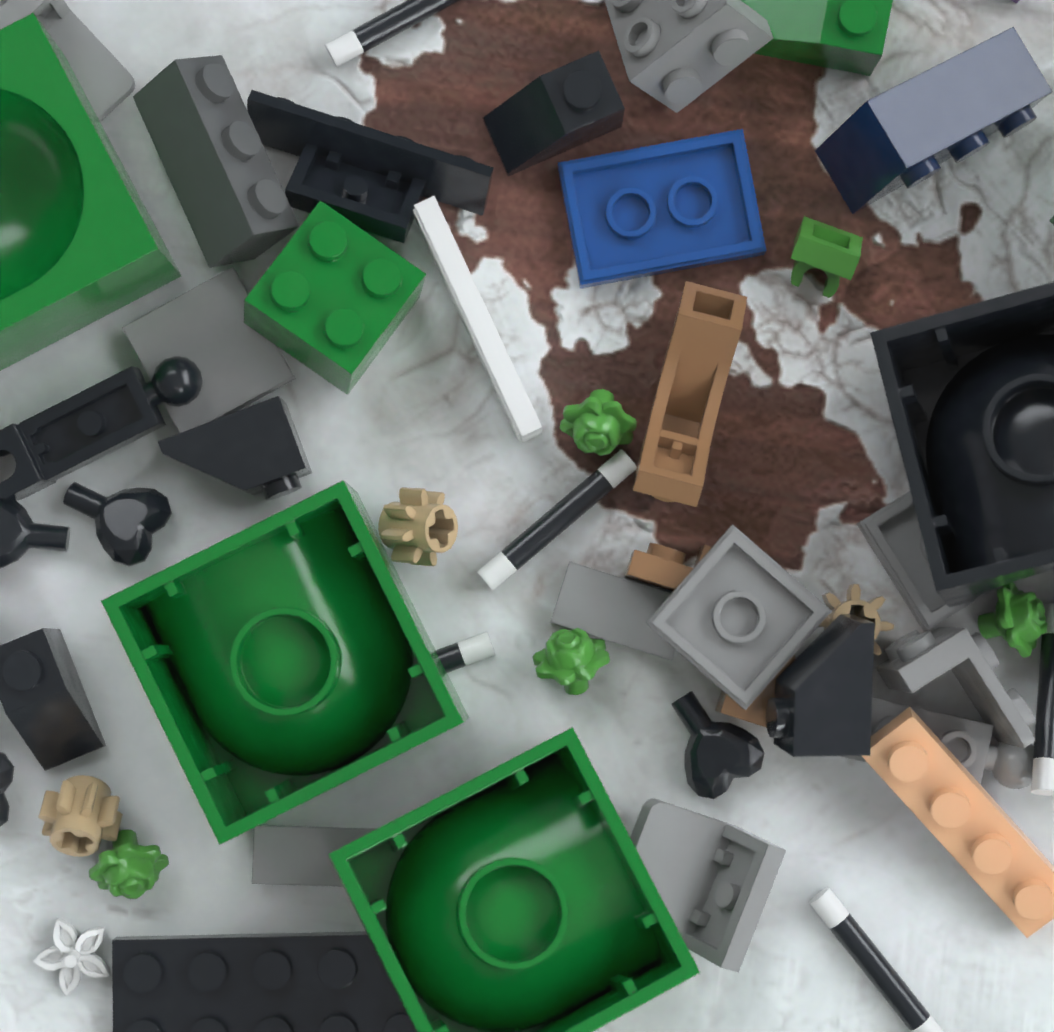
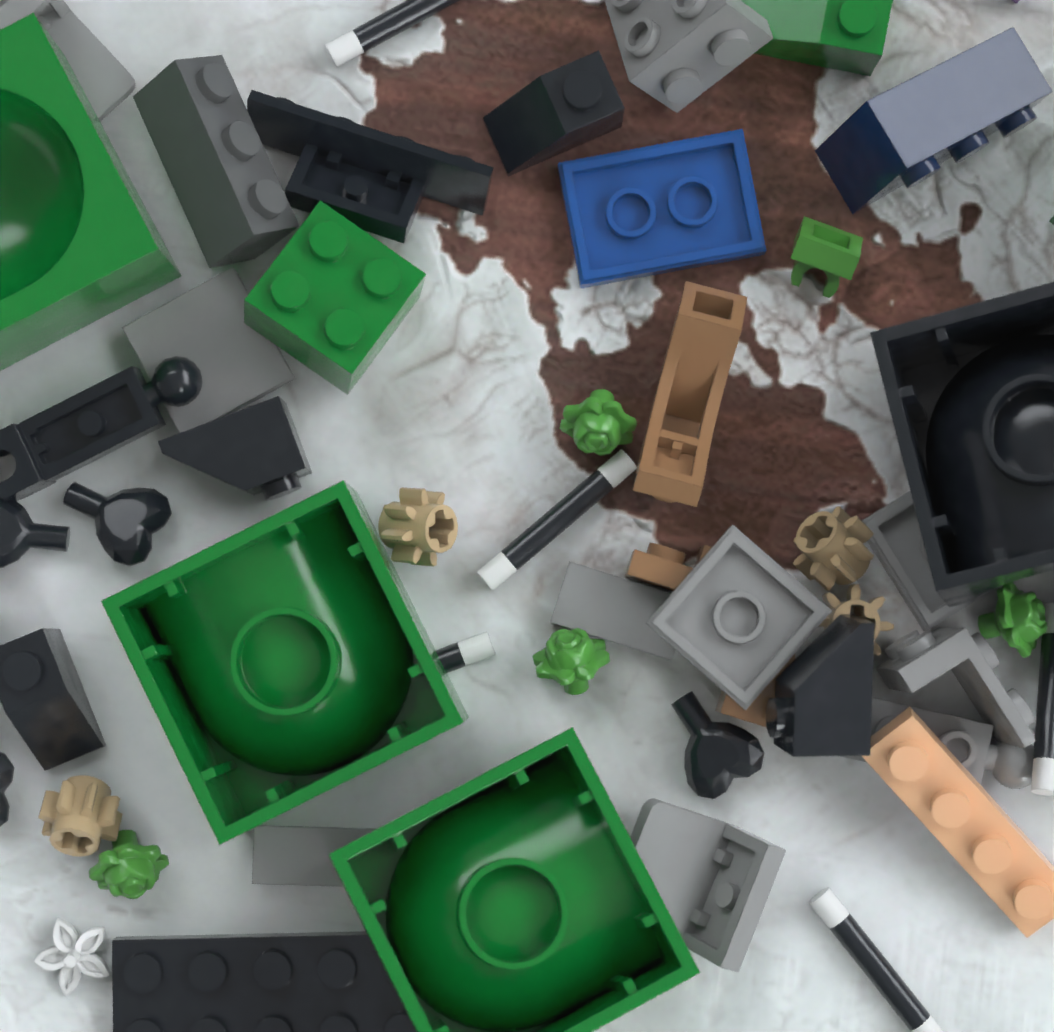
(477, 320): white tile -> none
(833, 548): none -> tan gear

